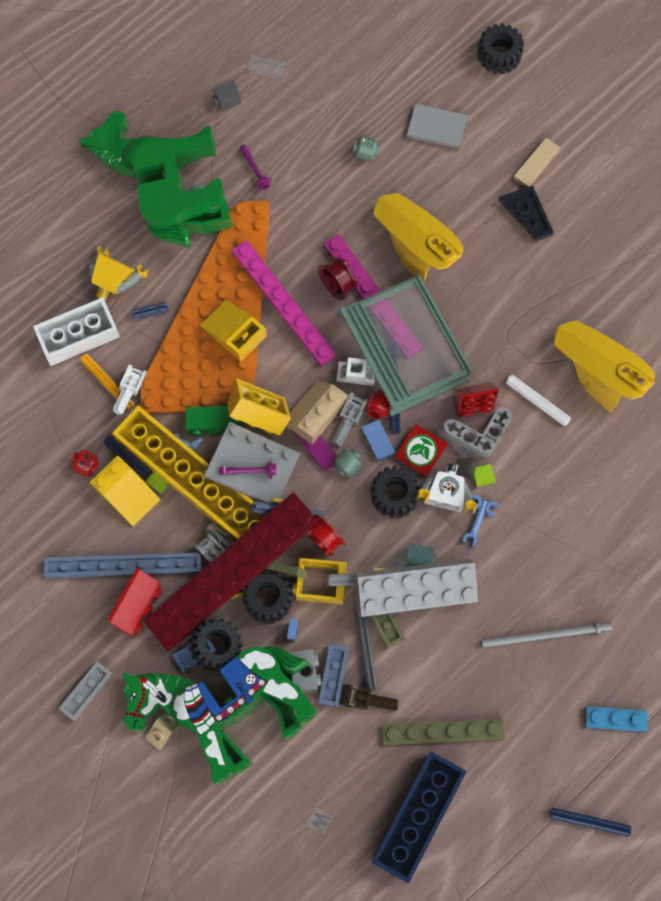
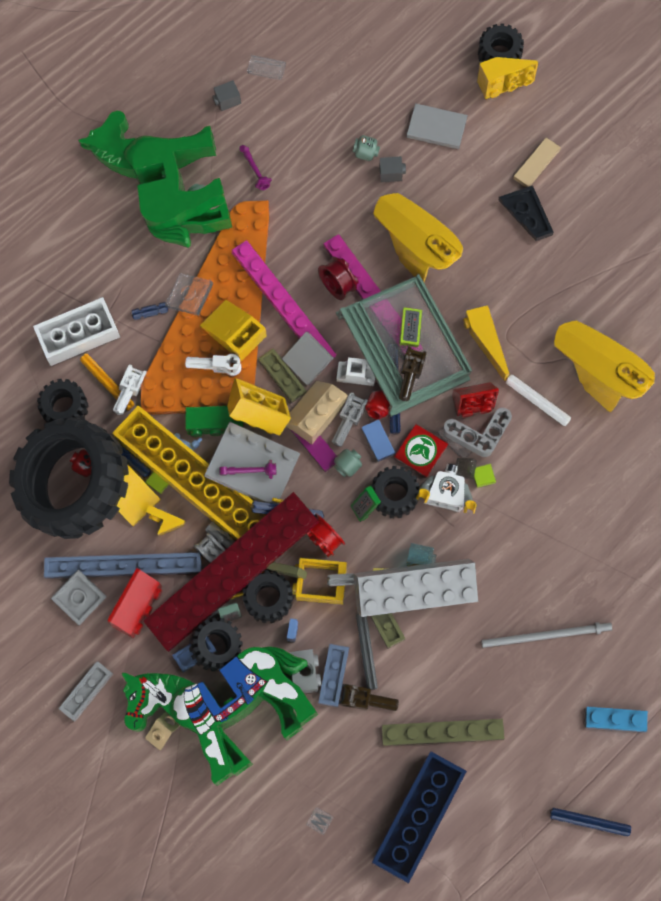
(37, 461): none -> black tyre
(59, 390): none -> black tyre
(78, 597): none -> light grey tile
(112, 275): yellow torso -> none
(169, 521): none -> yellow slope
(189, 294): none -> clear tile
(218, 364): none -> white connector
(230, 612): none -> sand green tile
(282, 375): none -> olive tile
(307, 358): none -> light grey tile
(365, 503): none -> tile
(391, 169): none -> dark grey brick
(410, 327): none -> tile
(411, 369): none -> dark brown connector
(482, 507): medium blue bar -> none
(484, 333): none -> yellow slope
(505, 75): none -> yellow slope

